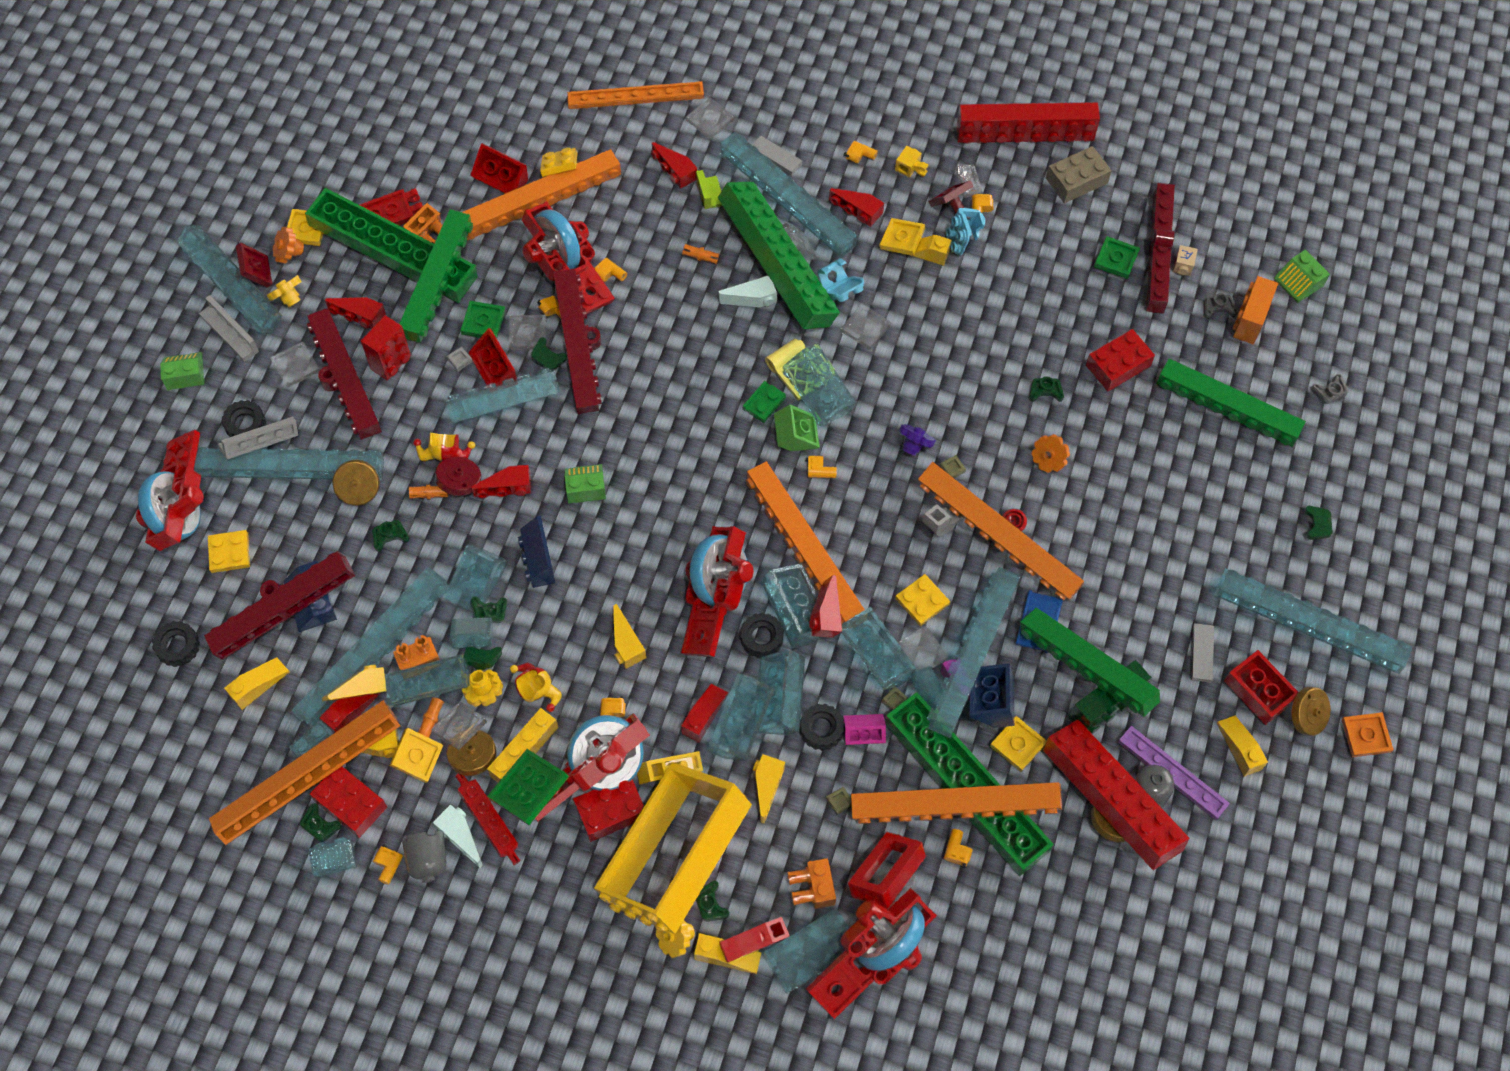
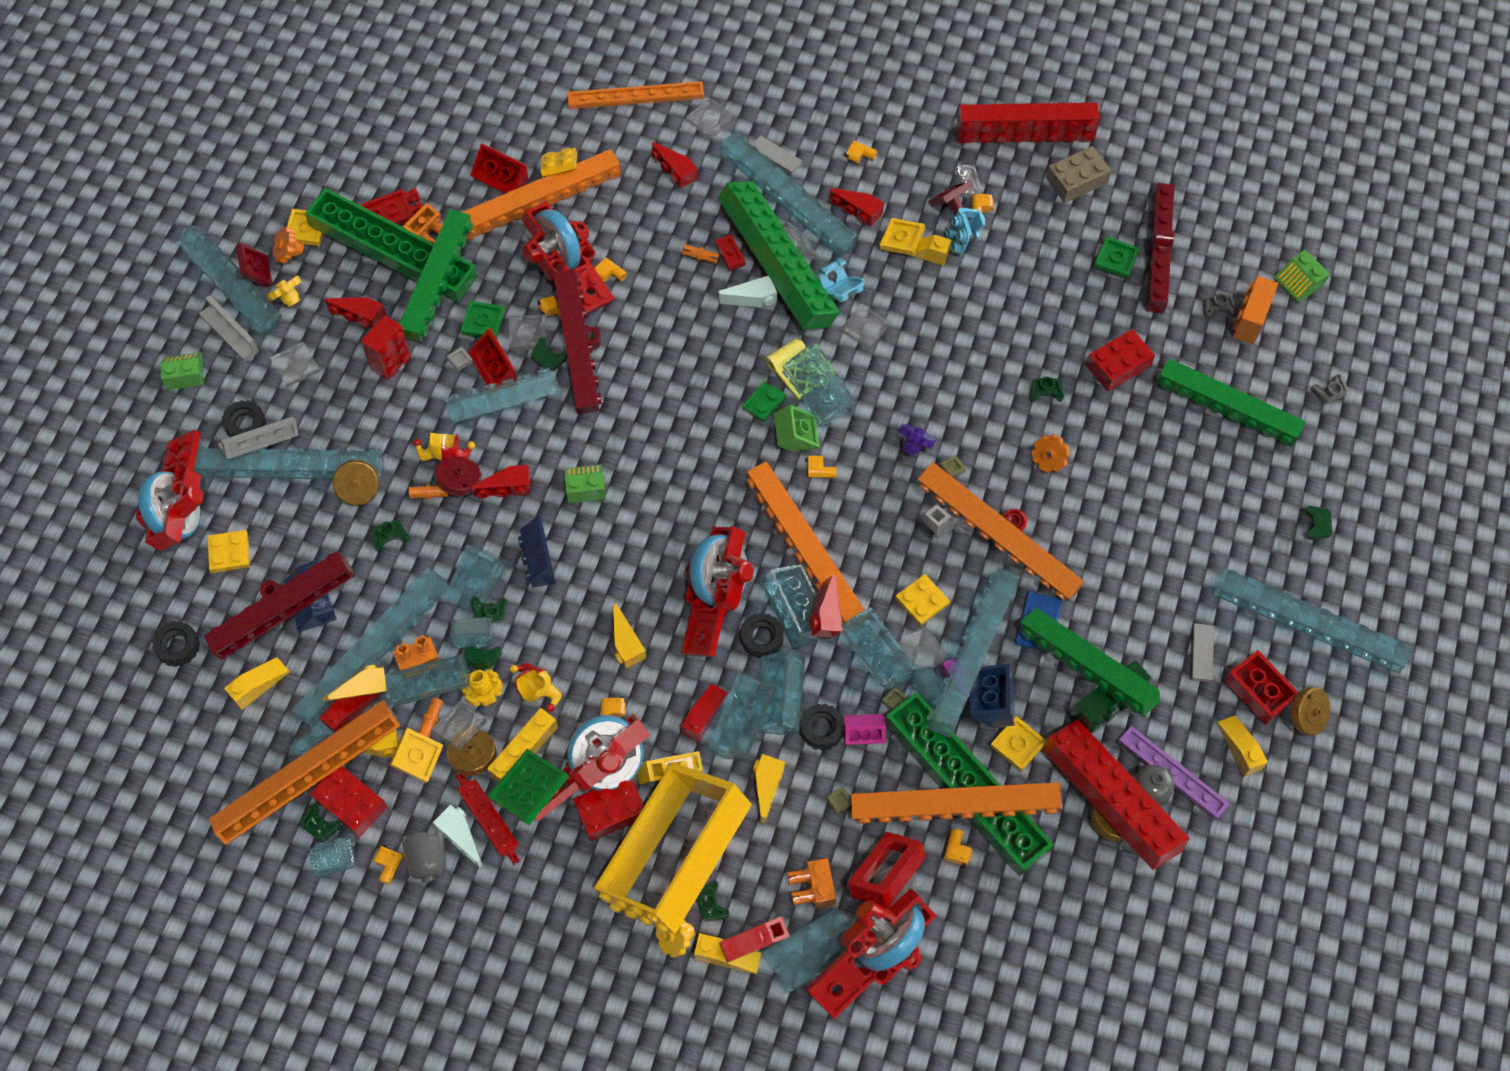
(342, 375): dark red hinge -> none
(709, 190): lime panel -> none
(730, 252): none -> red plate
(909, 162): yellow brick -> none
(1185, 260): tan brick -> none
(1367, 734): orange plate -> none

